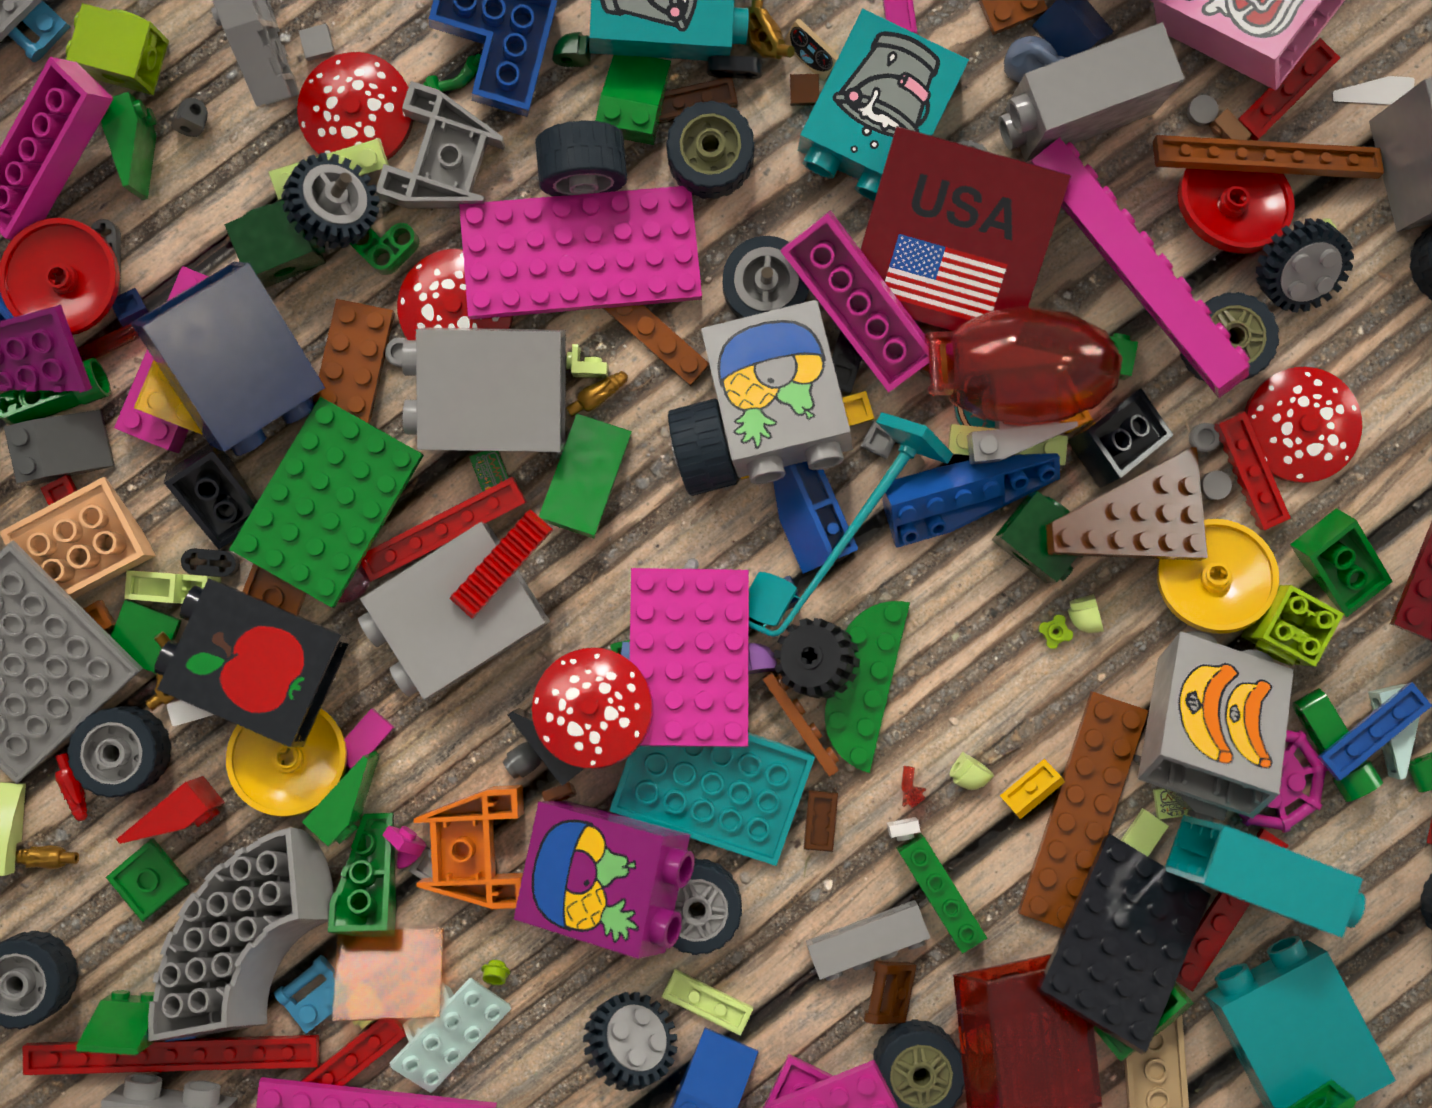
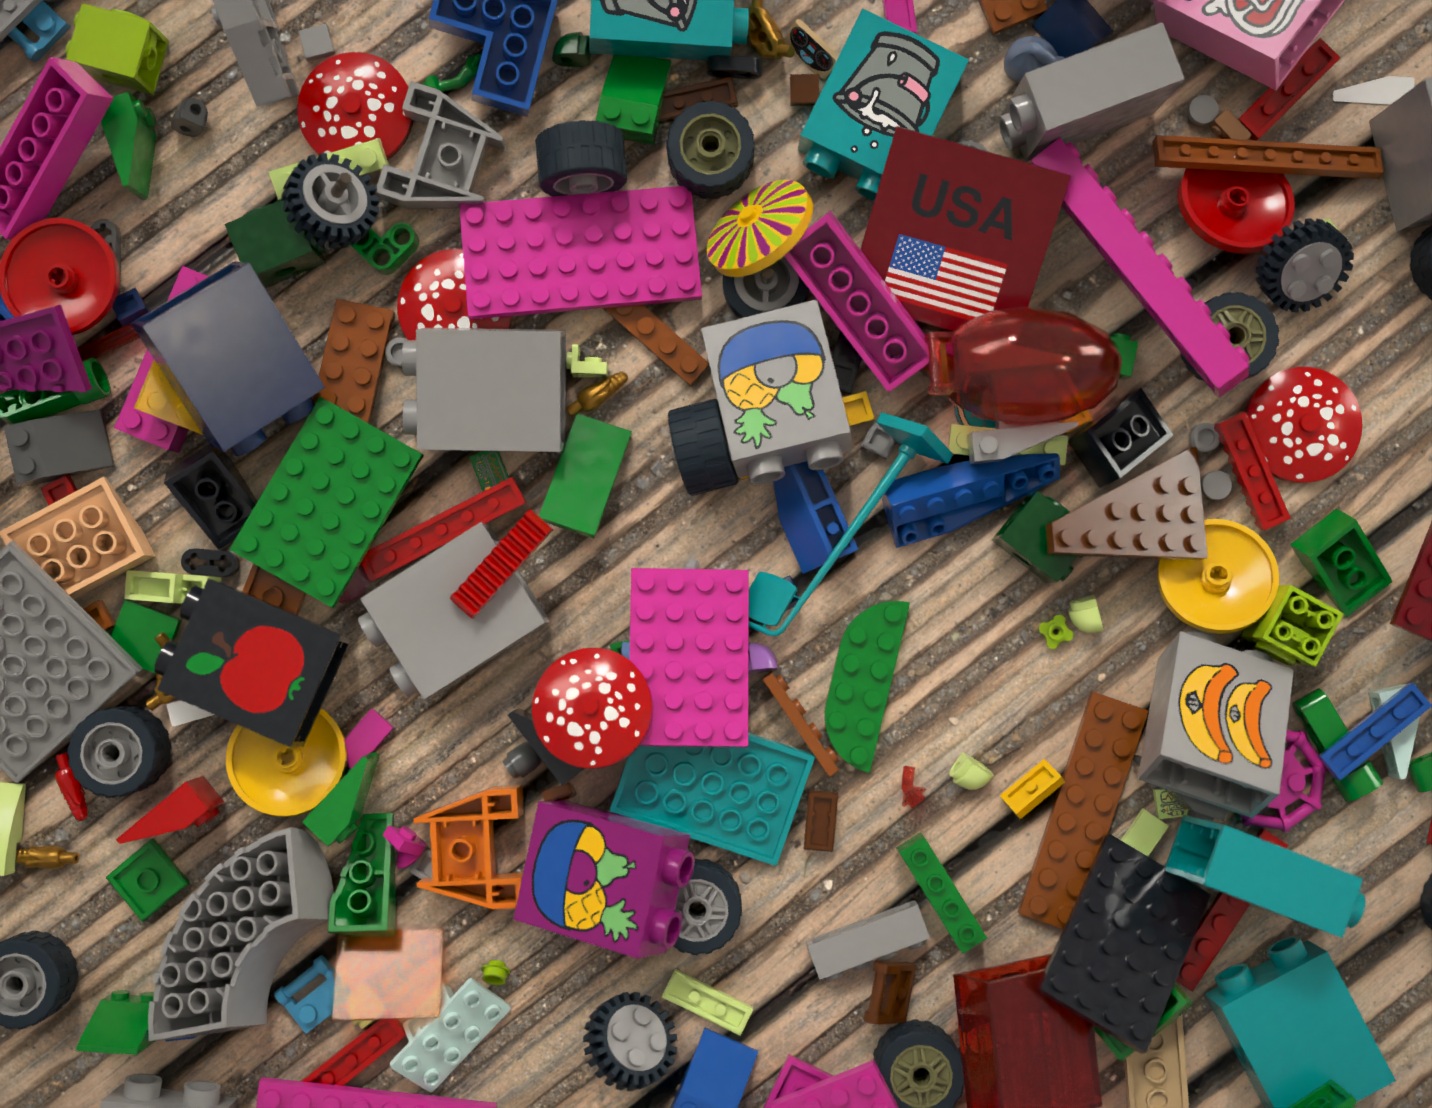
(178, 1055): red plate -> none
(760, 228): none -> dish
(832, 666): black wheel -> none
(904, 828): white plate -> none

